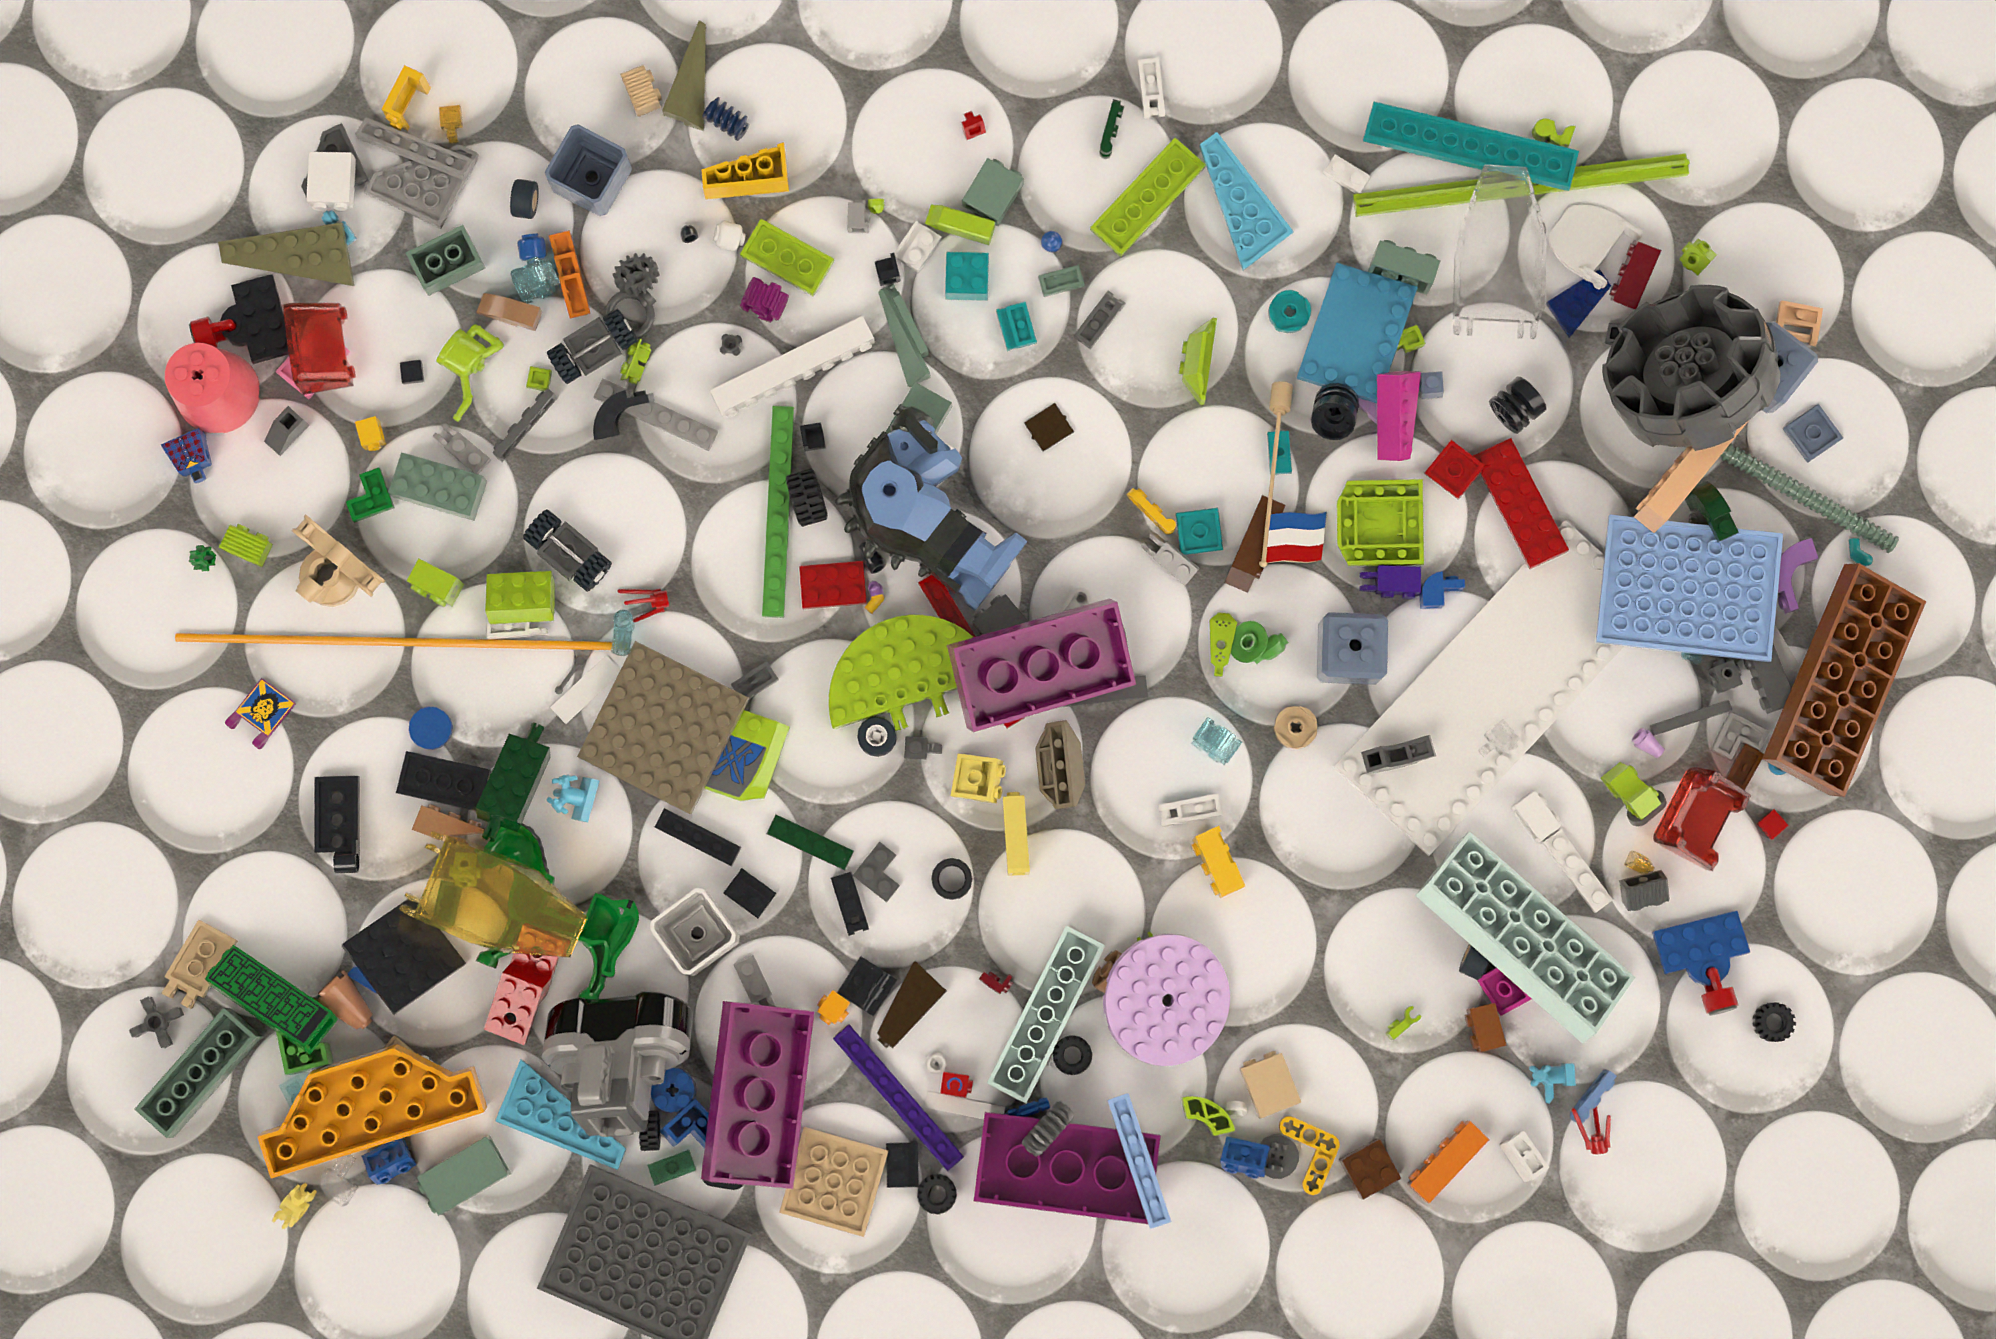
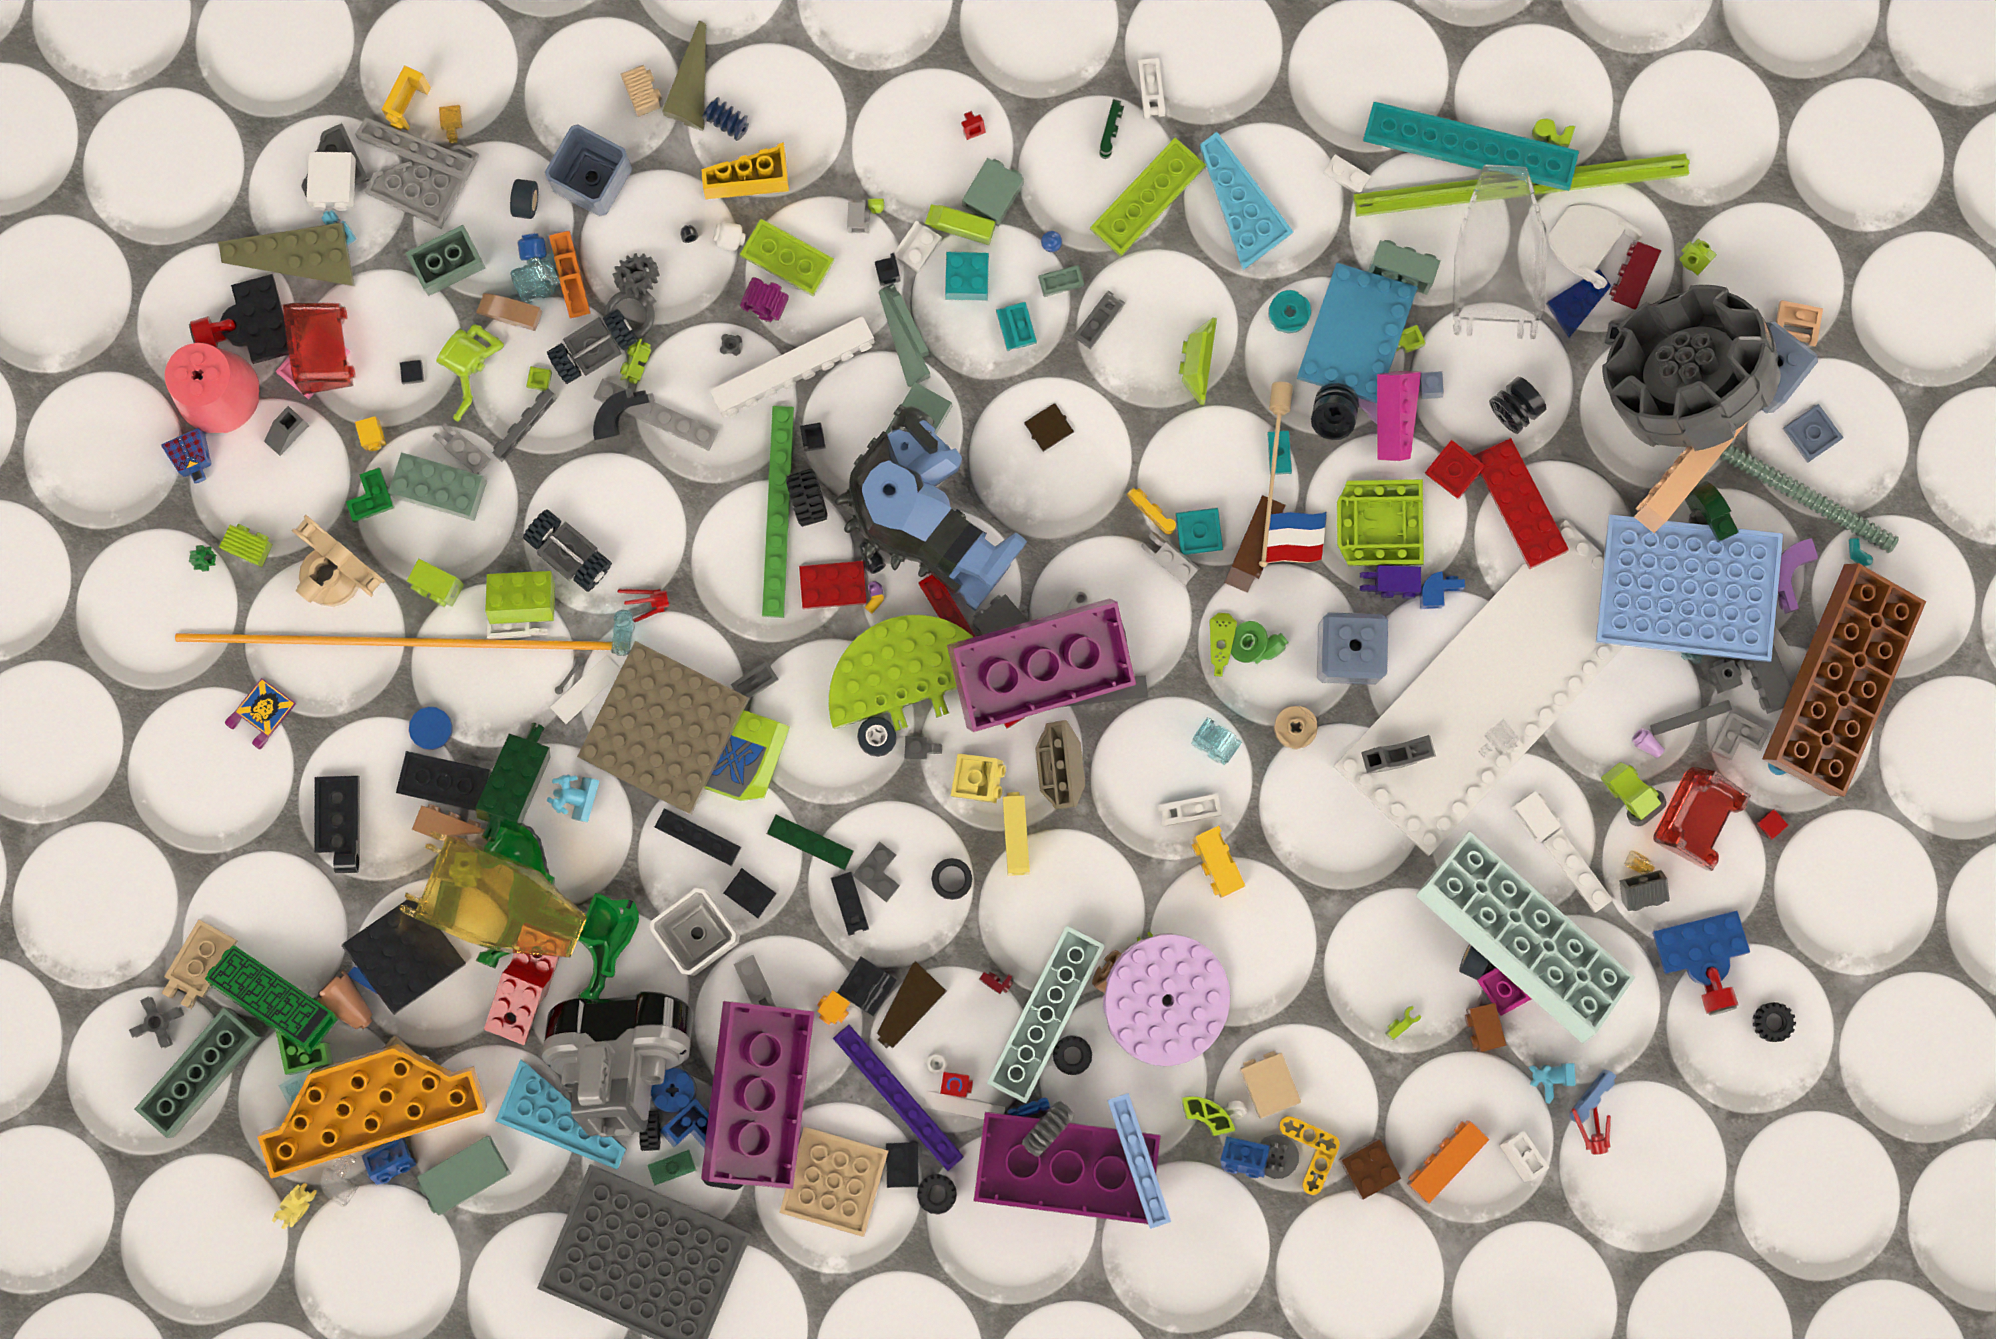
(1744, 766): reddish brown plate -> none

